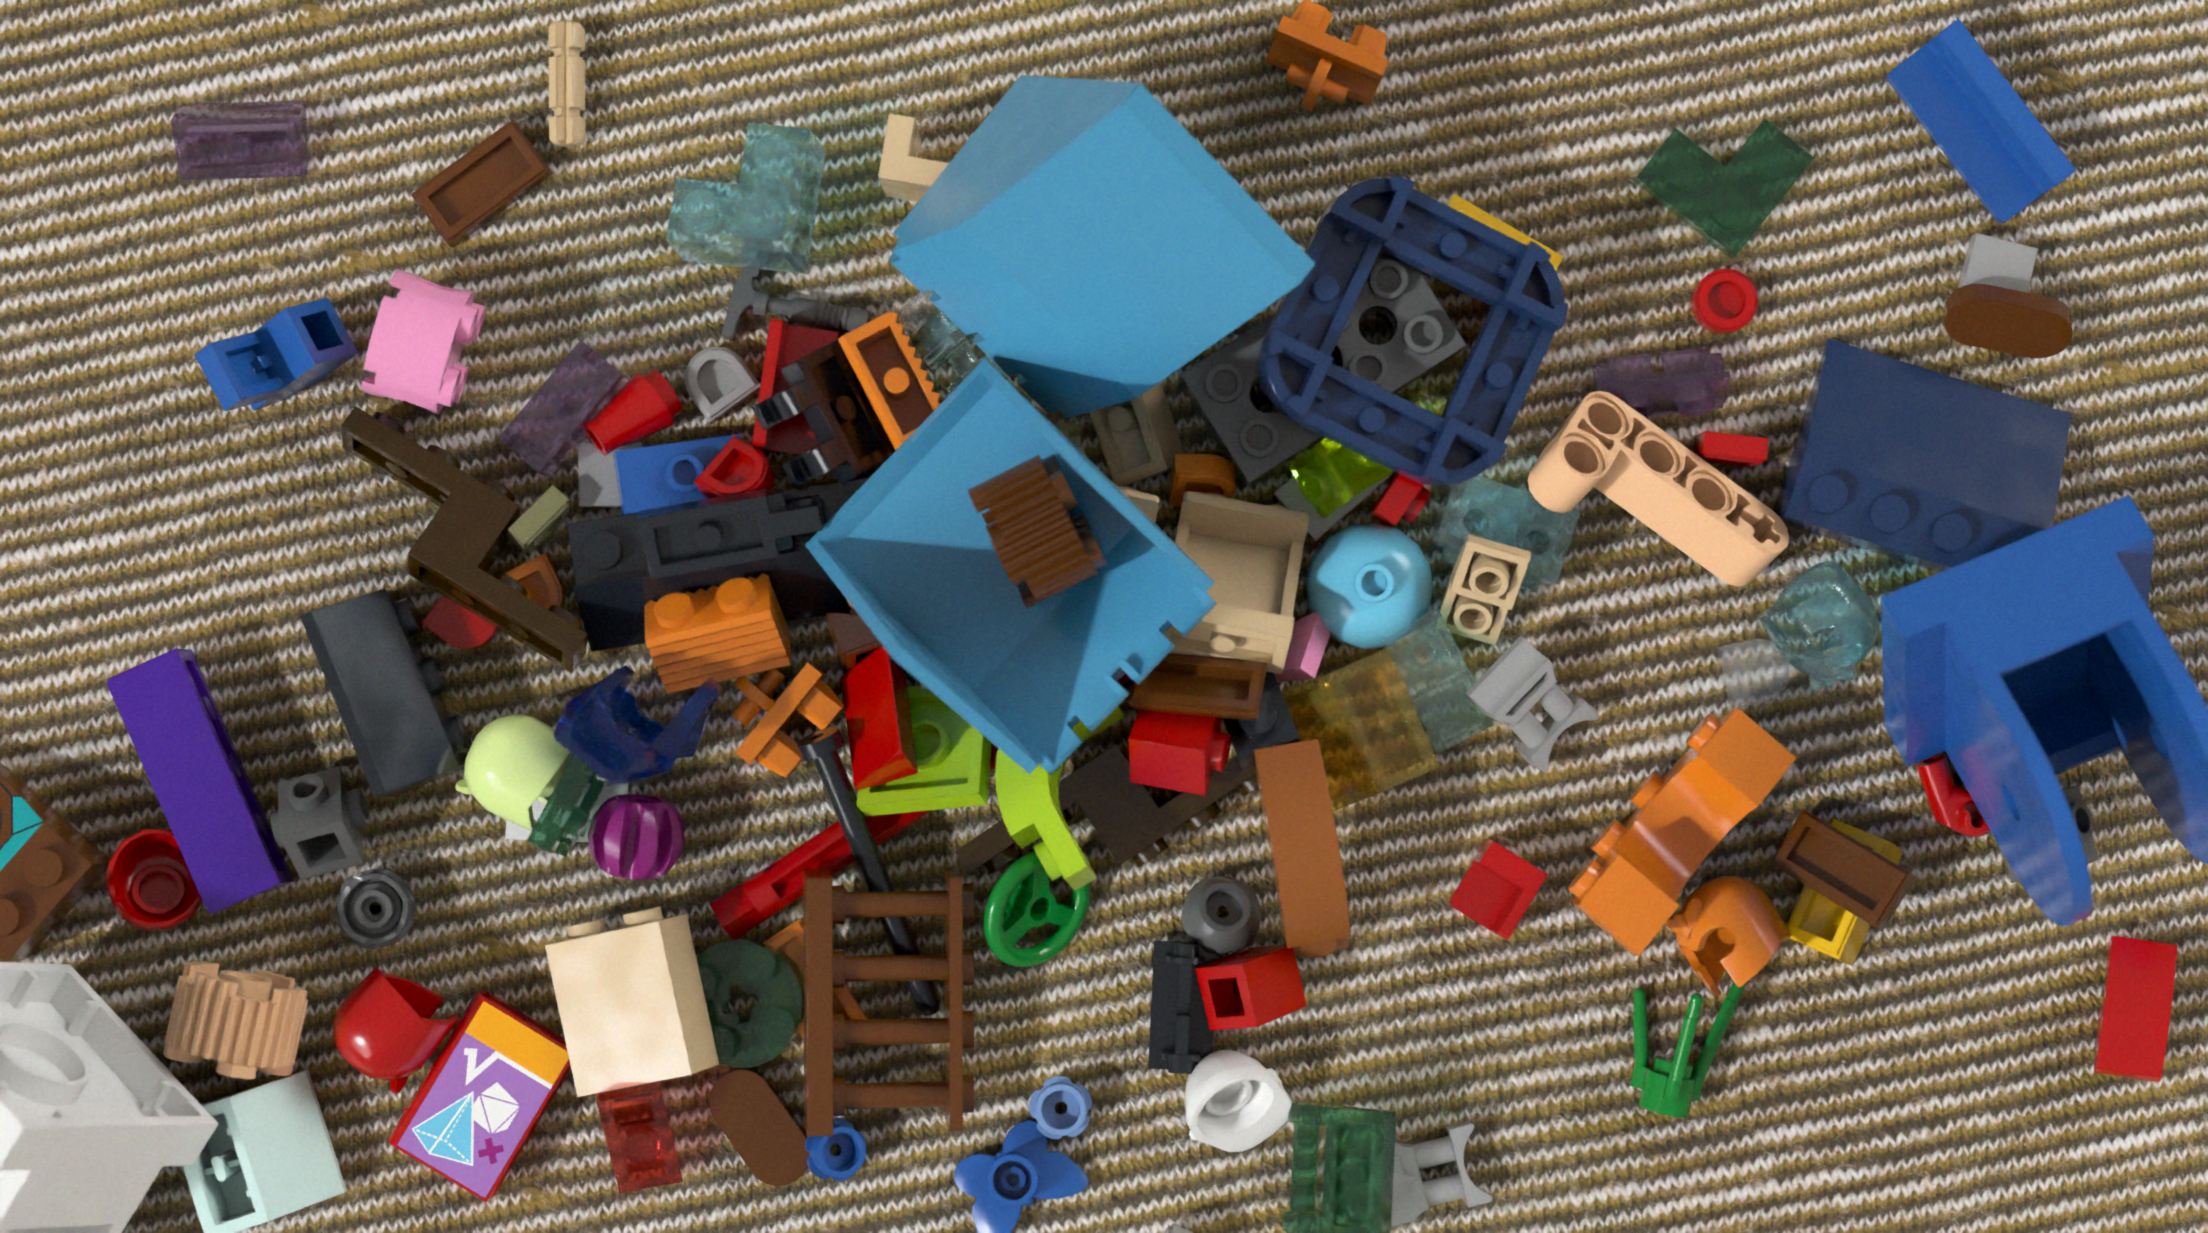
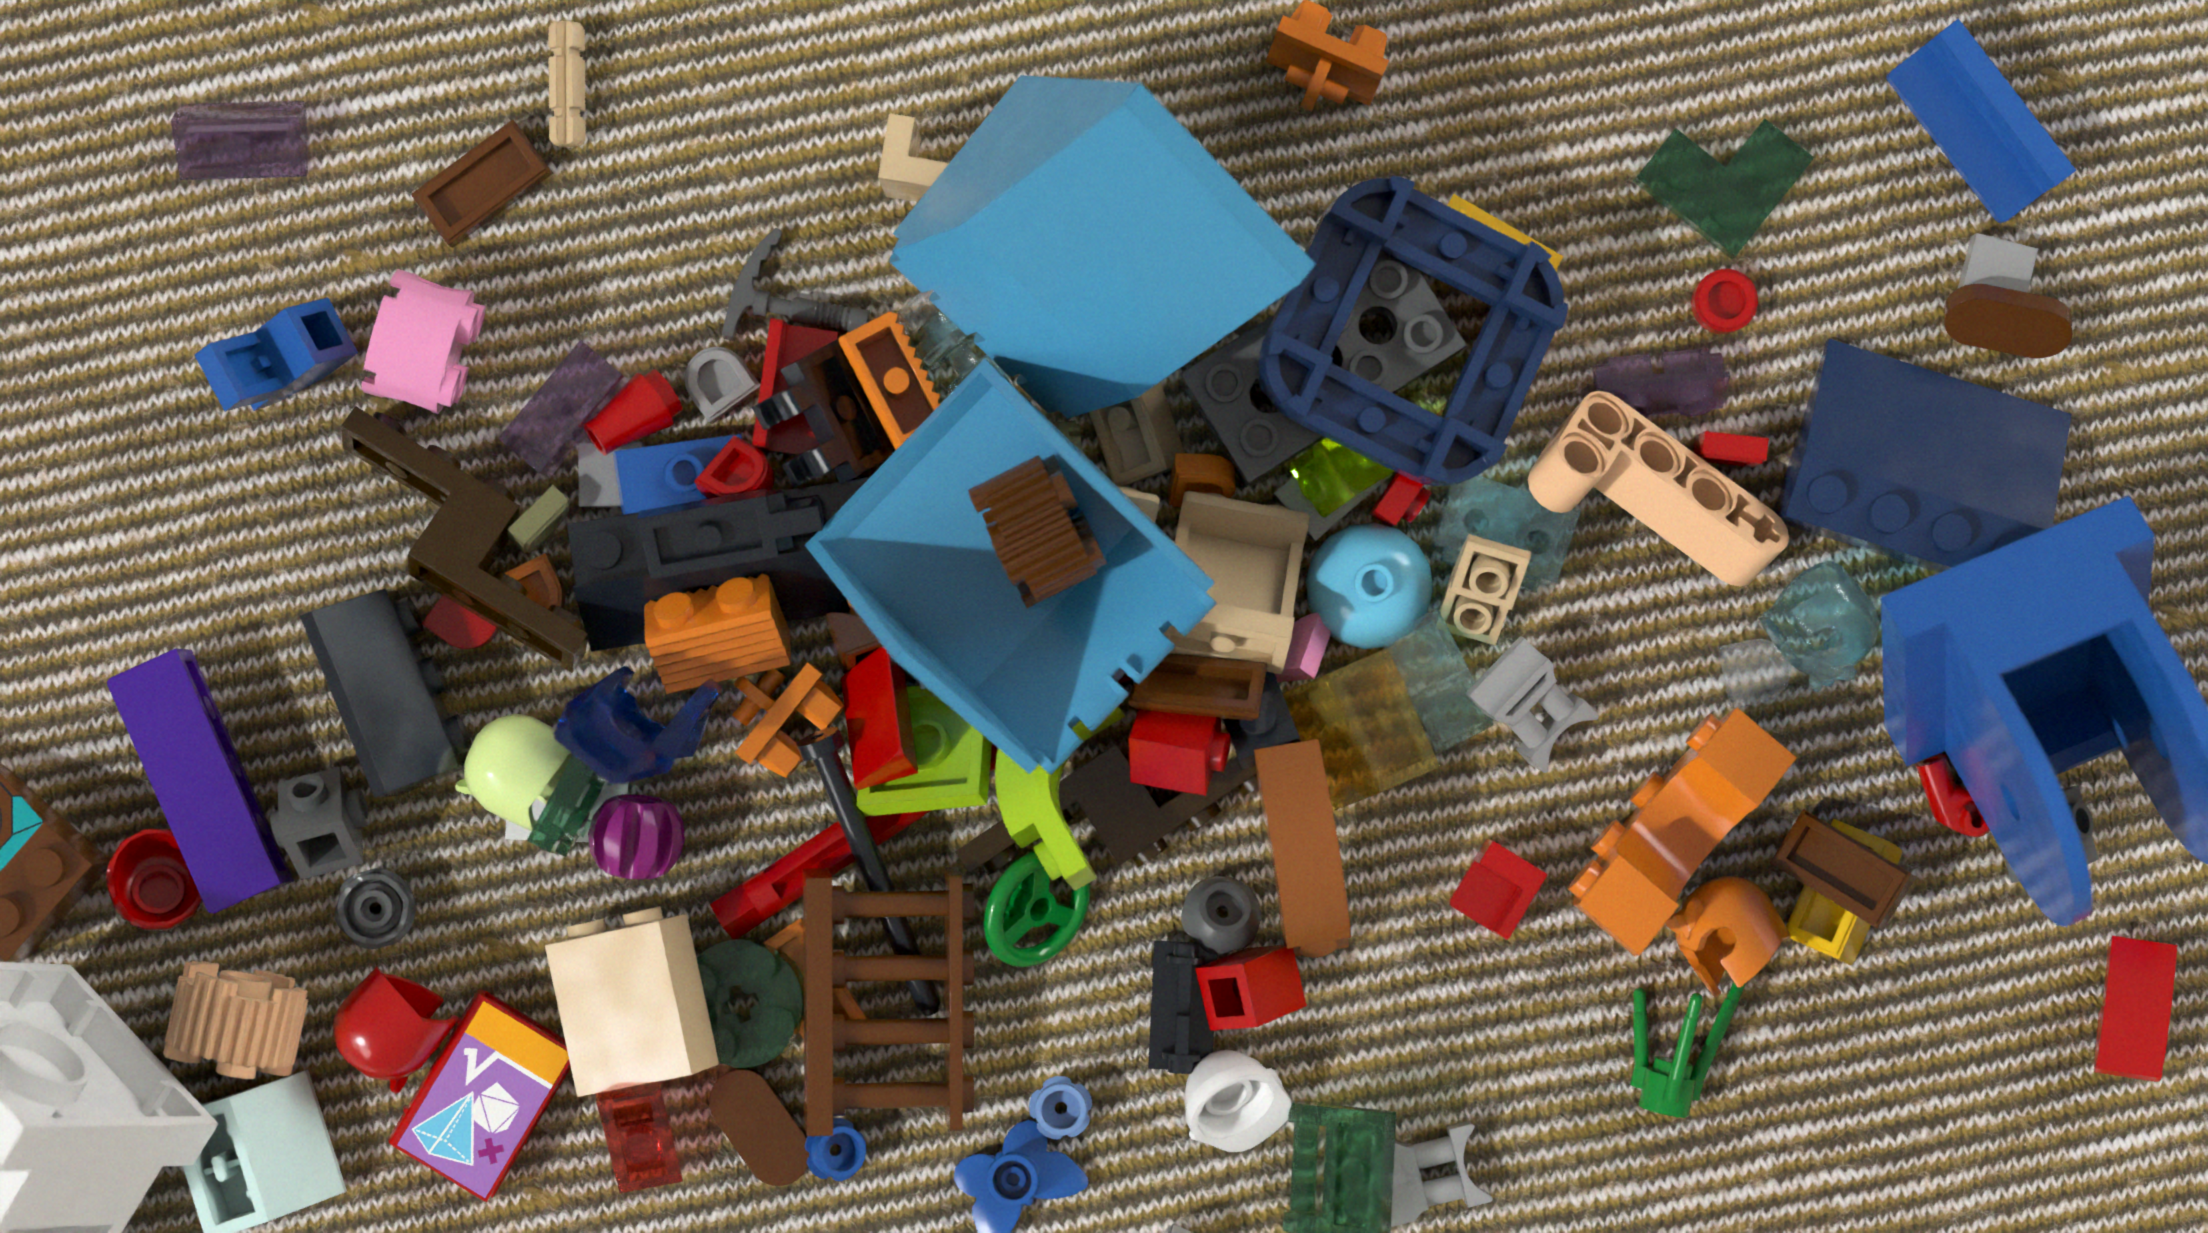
(763, 218): clear light blue brick -> none

